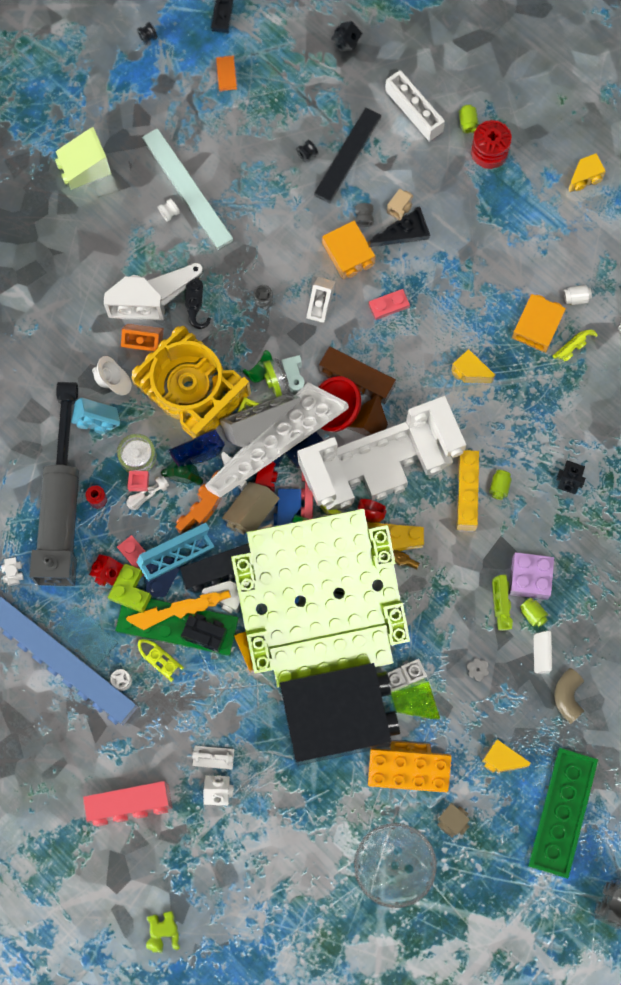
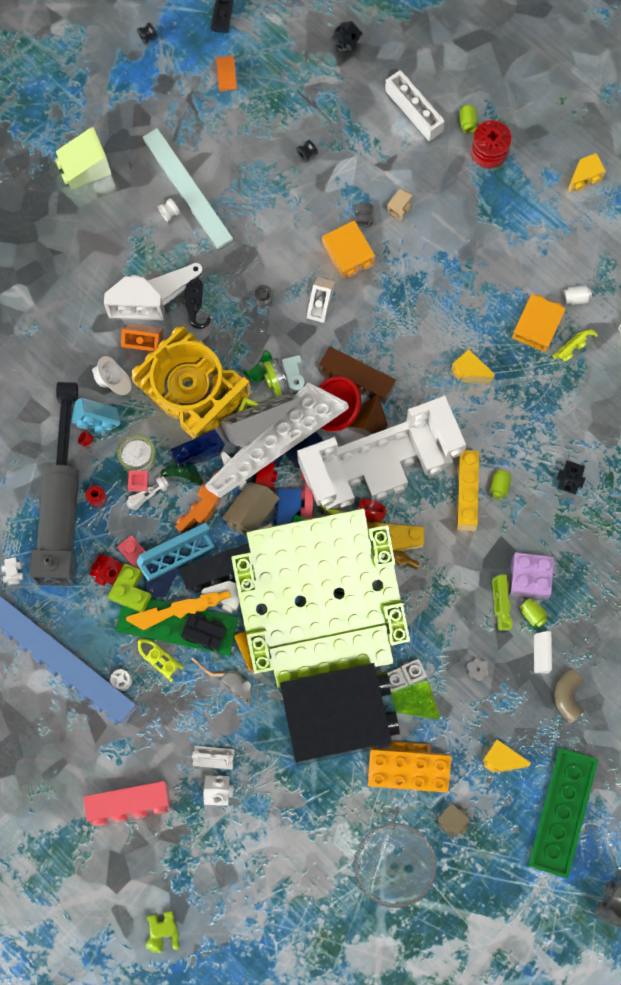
(85, 439): none -> red hinge
(233, 684): none -> light grey animal
(347, 155): black tile -> none
(389, 304): coral plate -> none
(408, 229): black wing -> none

